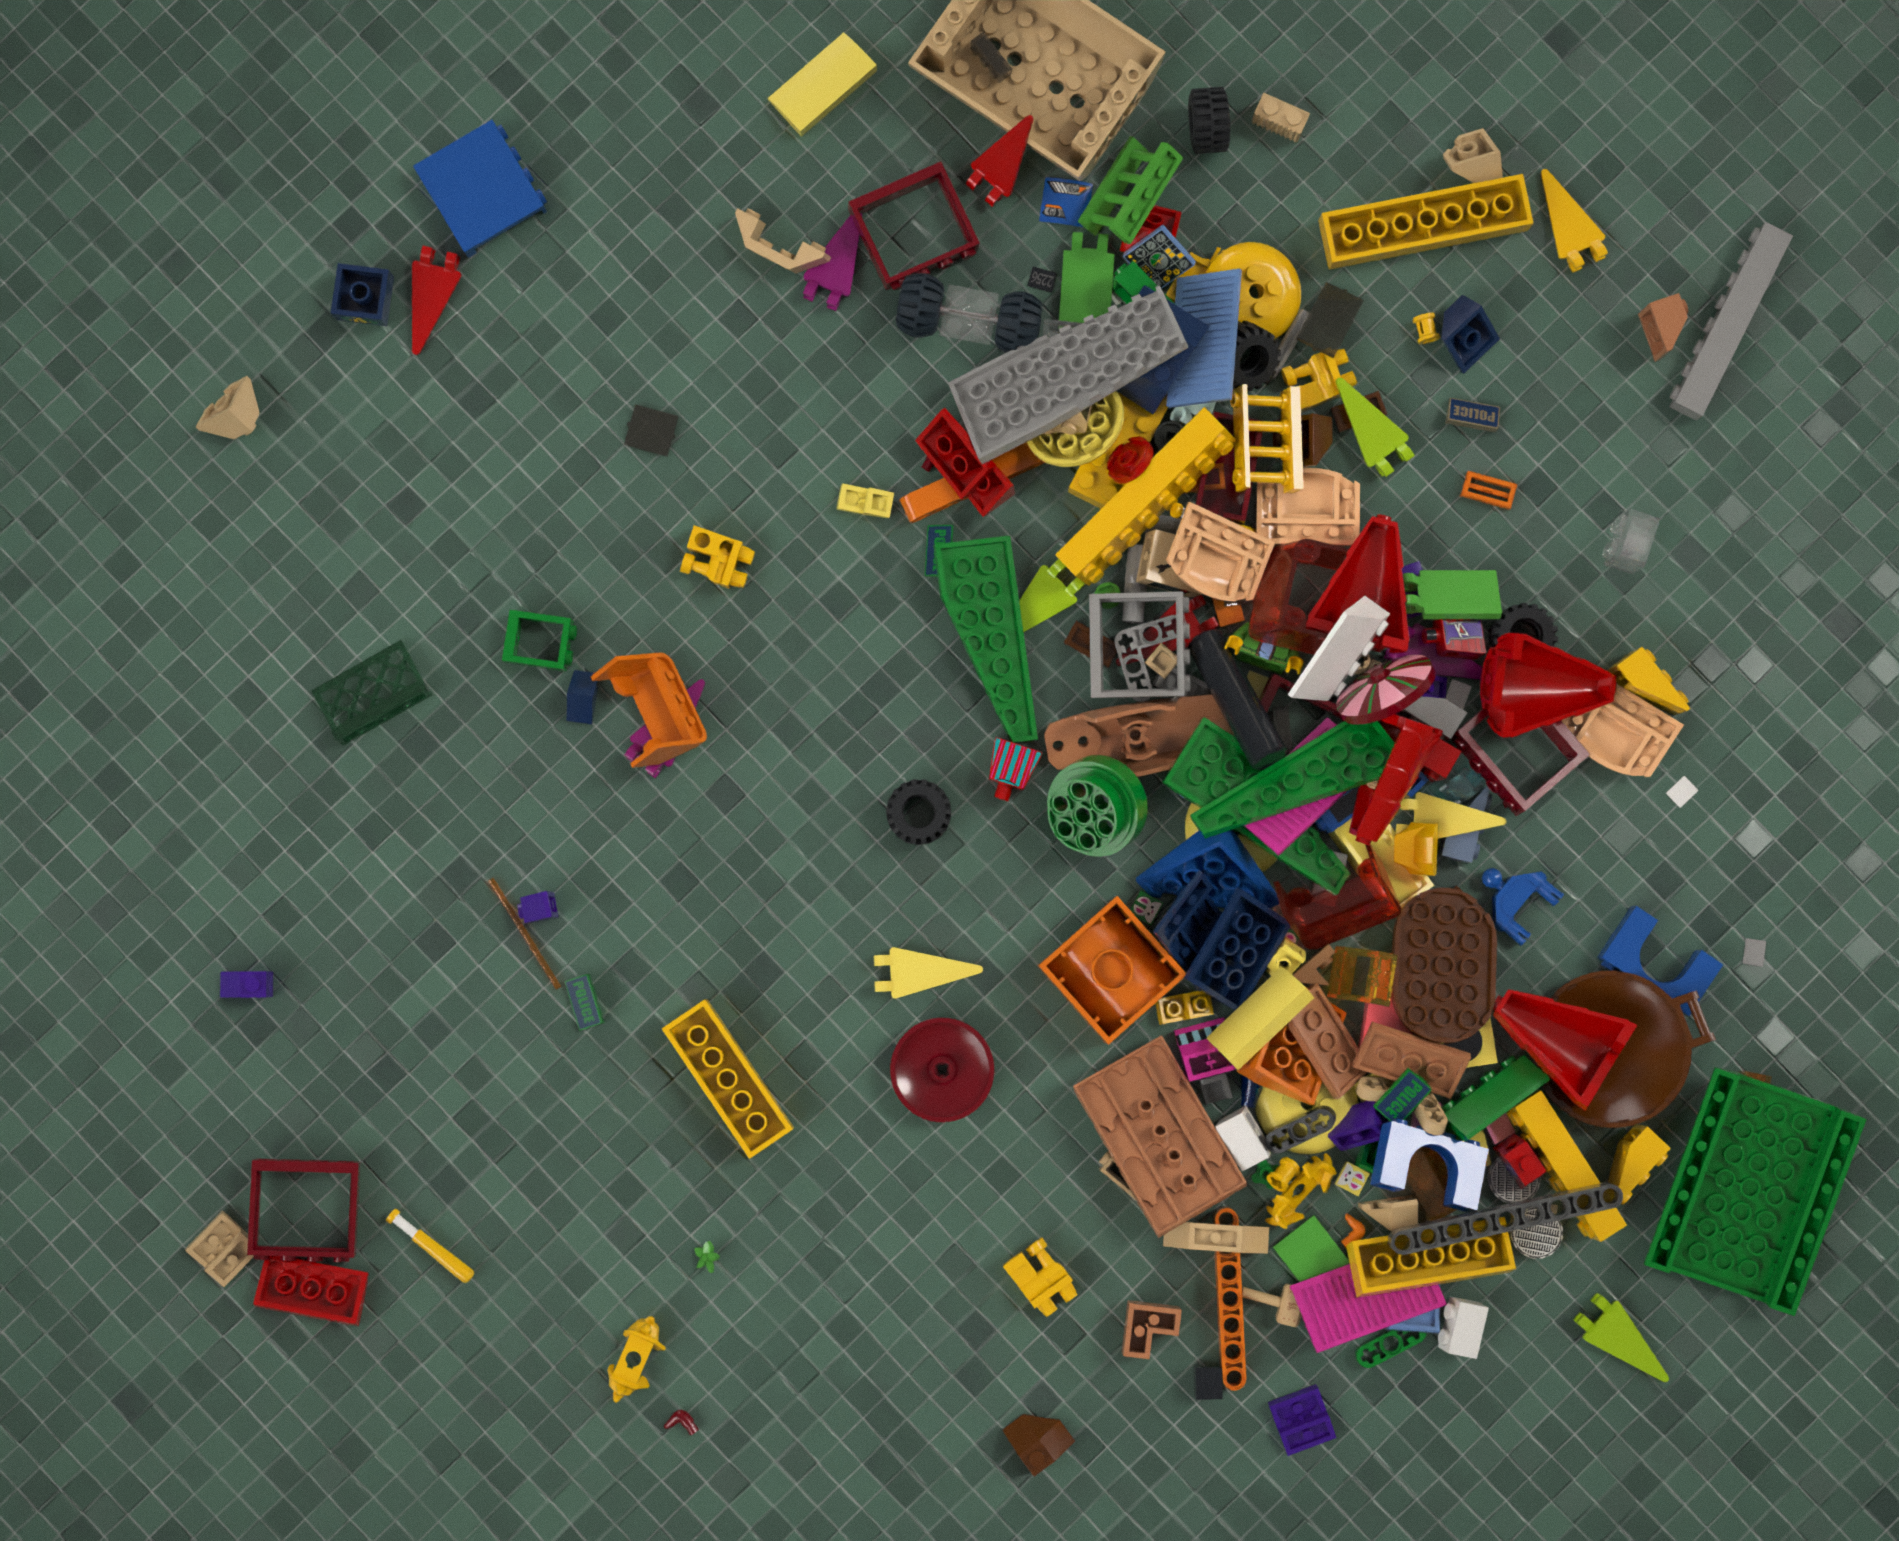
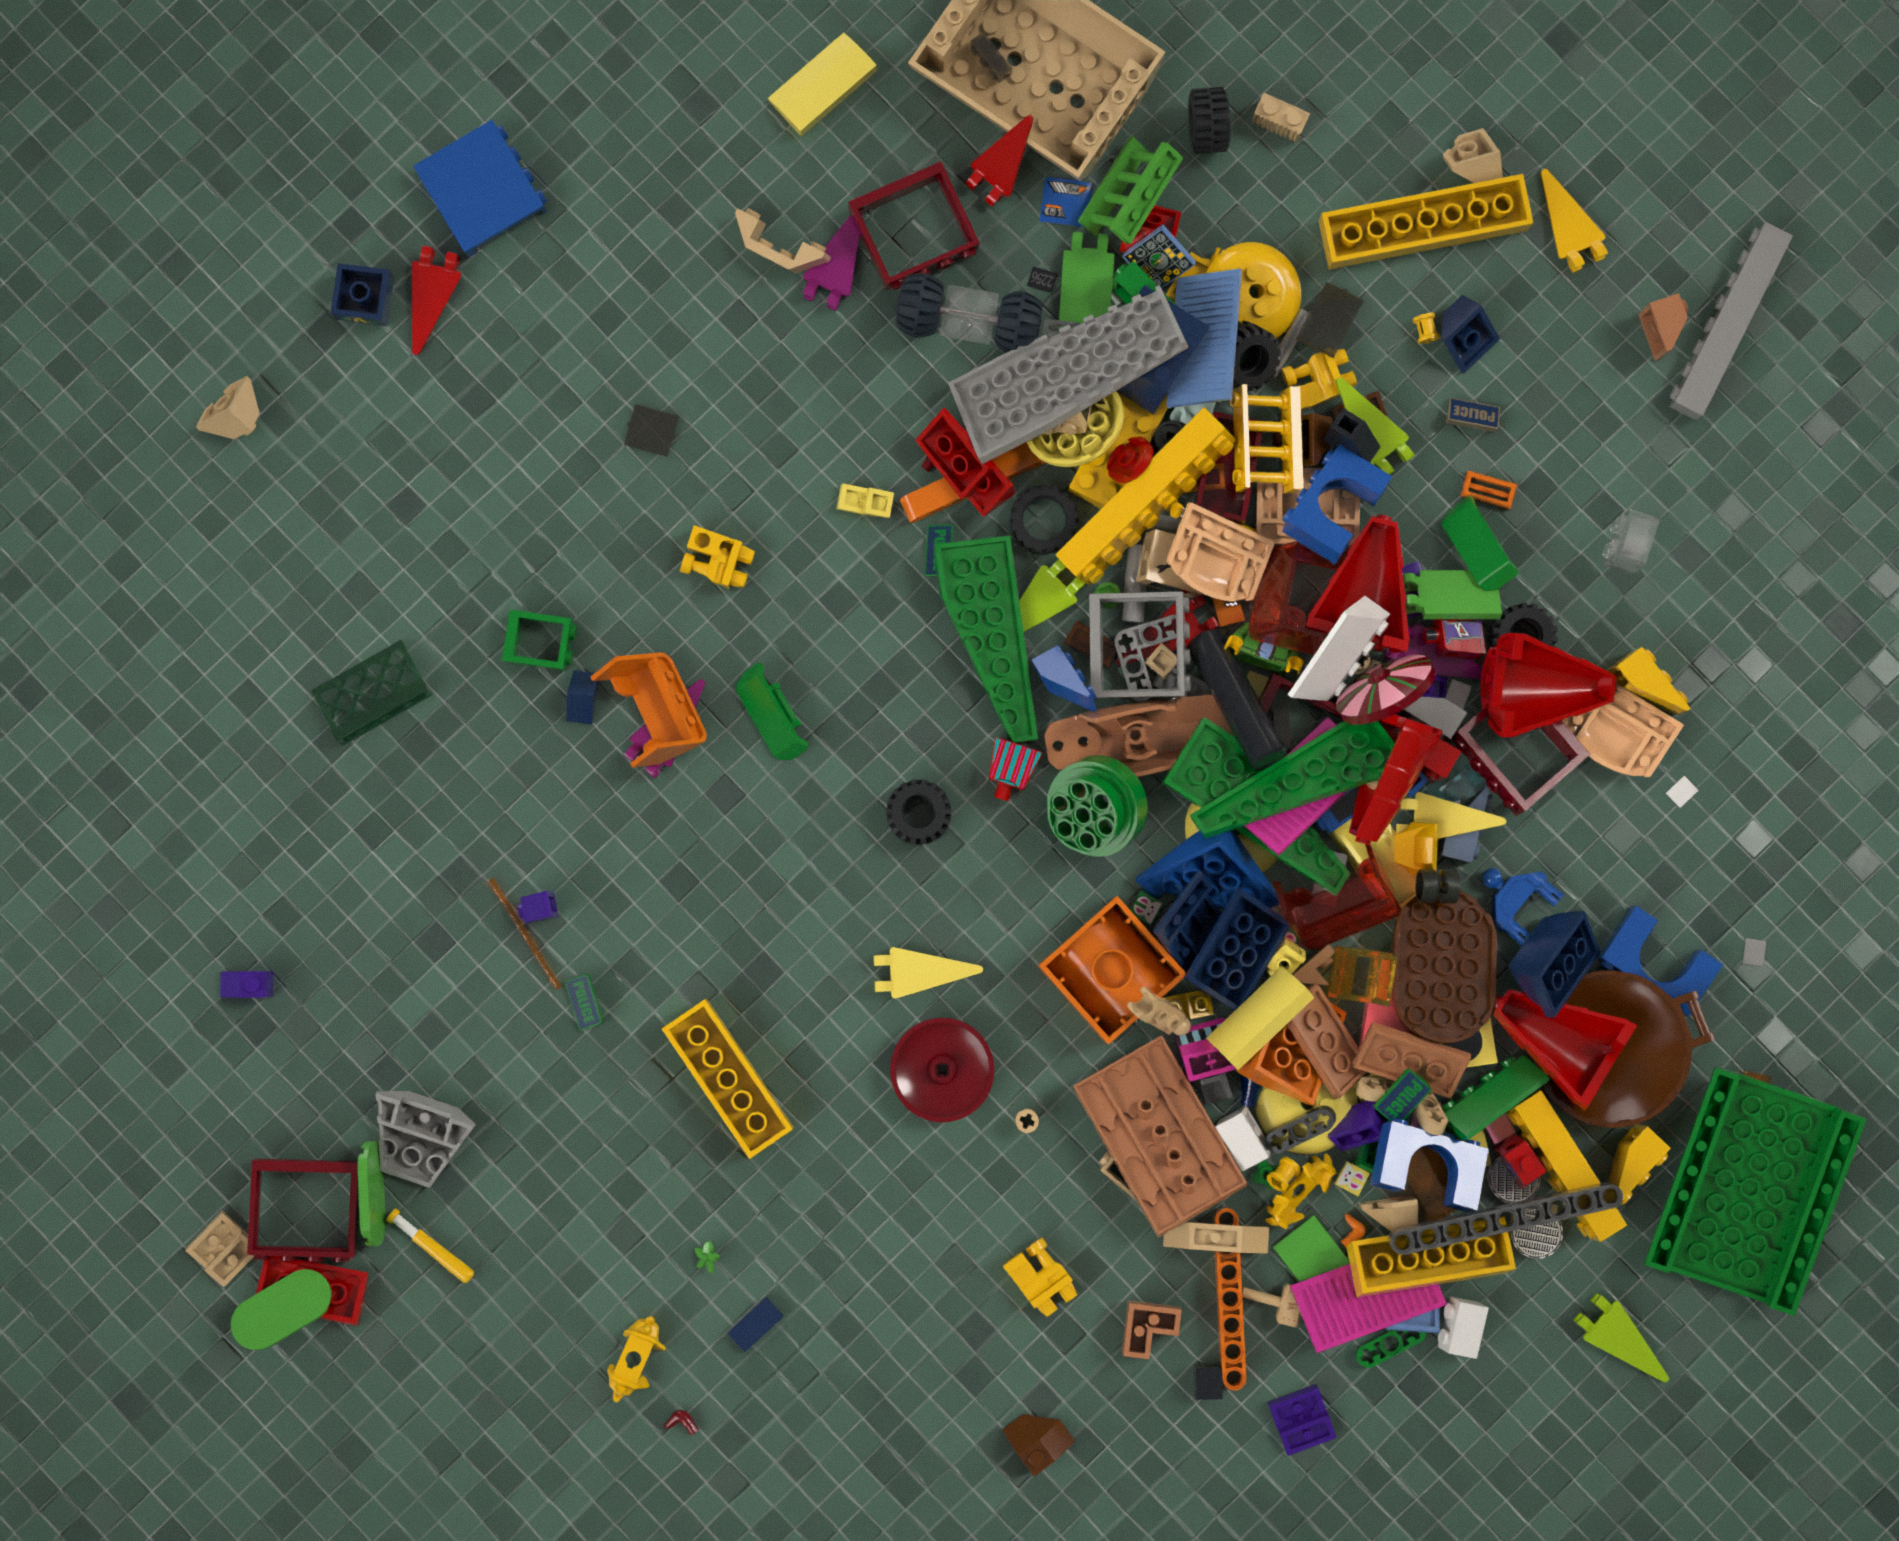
(281, 1310): none -> bright green tile
(371, 1195): none -> bright green tile
(418, 1135): none -> light grey wedge
(755, 1324): none -> dark blue tile
(771, 714): none -> green piece
(1030, 1128): none -> tan bush
(1043, 492): none -> black tyre
(1062, 680): none -> slope
(1160, 1013): none -> tan plate
(1341, 471): none -> blue arch
(1352, 434): none -> black slope
(1440, 886): none -> pearl dark grey wheel
(1478, 545): none -> green piece
(1555, 959): none -> dark blue windscreen

